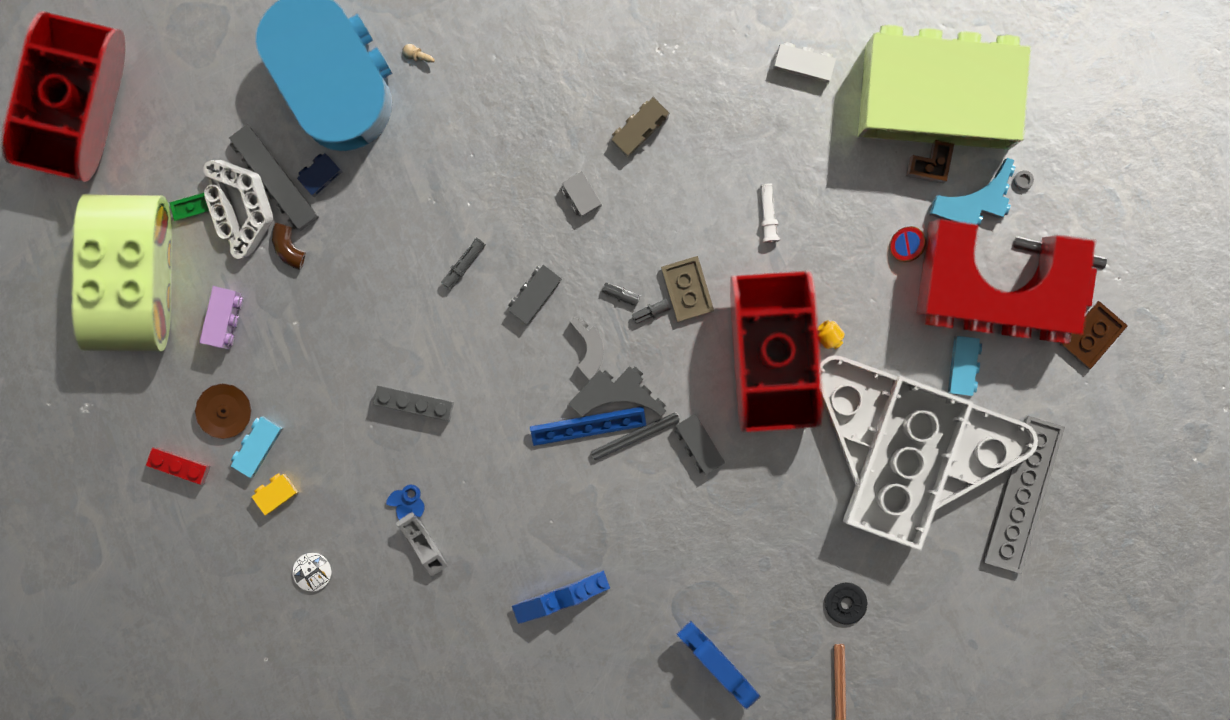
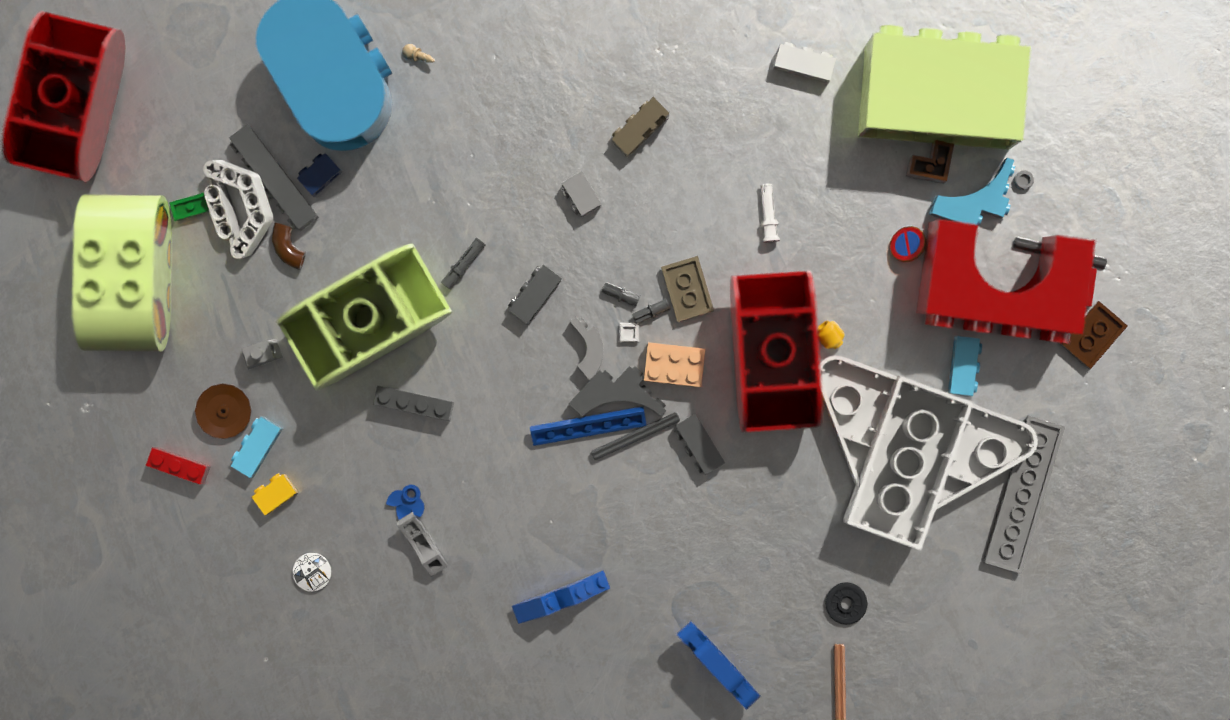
(221, 317): lavender brick -> none
(261, 353): none -> light grey torso
(364, 316): none -> yellowish green brick
(629, 332): none -> white tile
(674, 364): none -> light nougat brick

